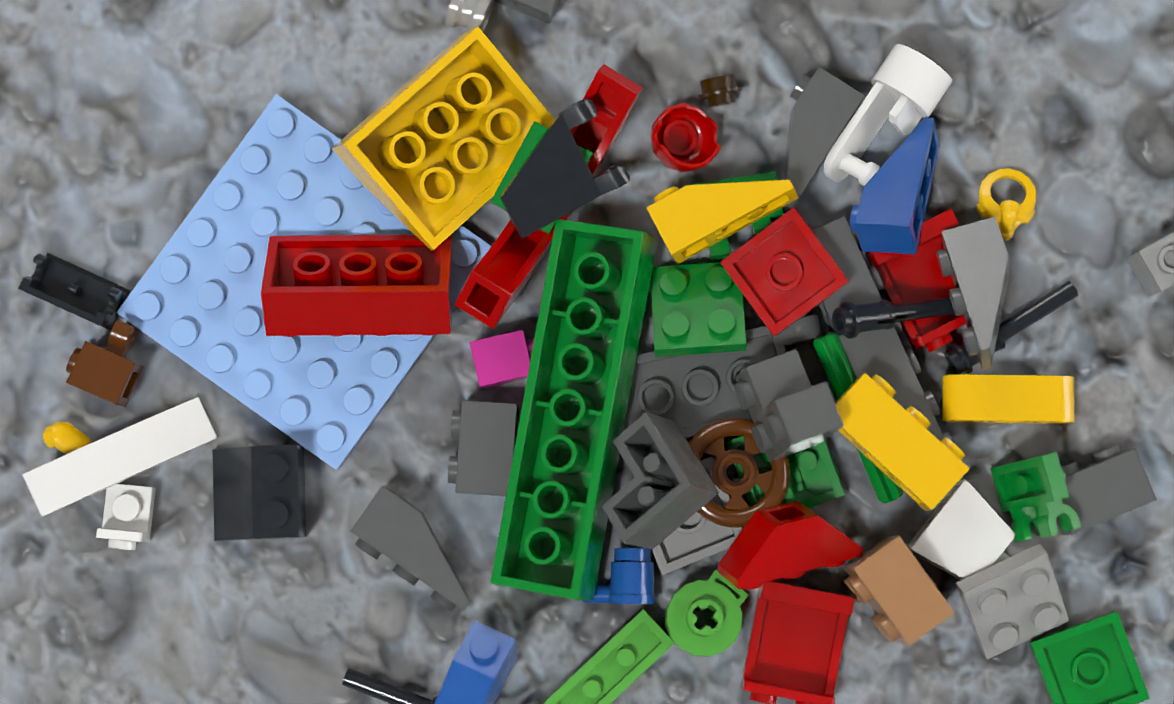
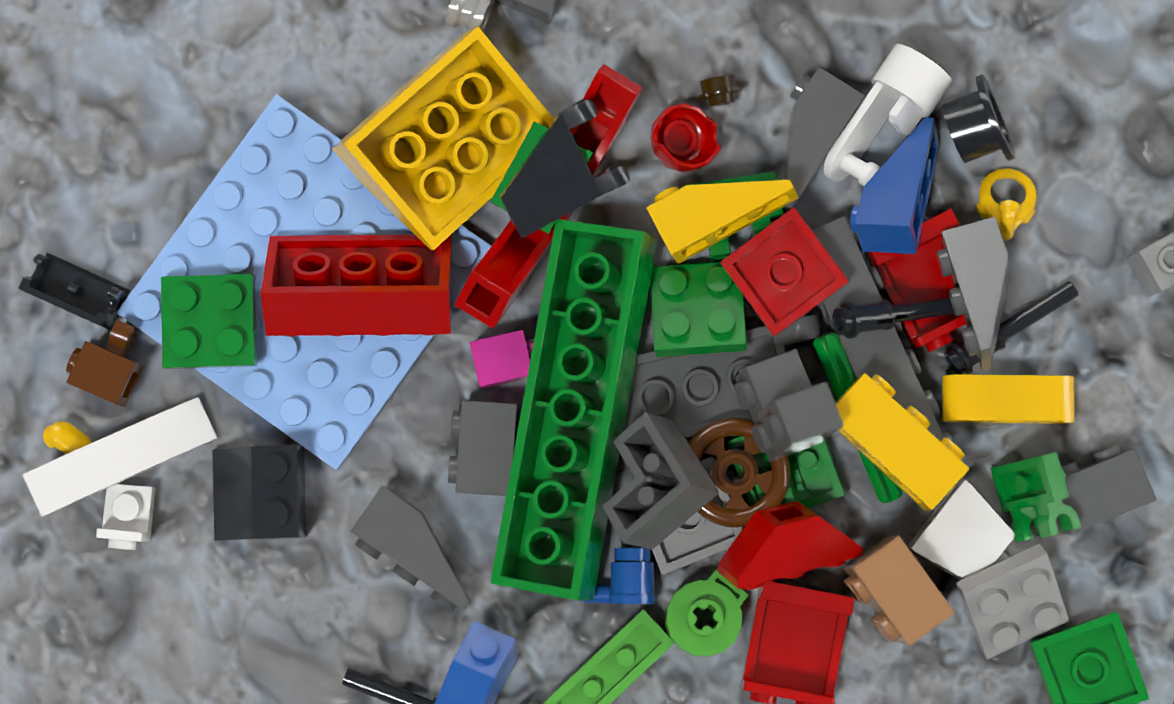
(208, 321): none -> green plate
(978, 124): none -> black piece

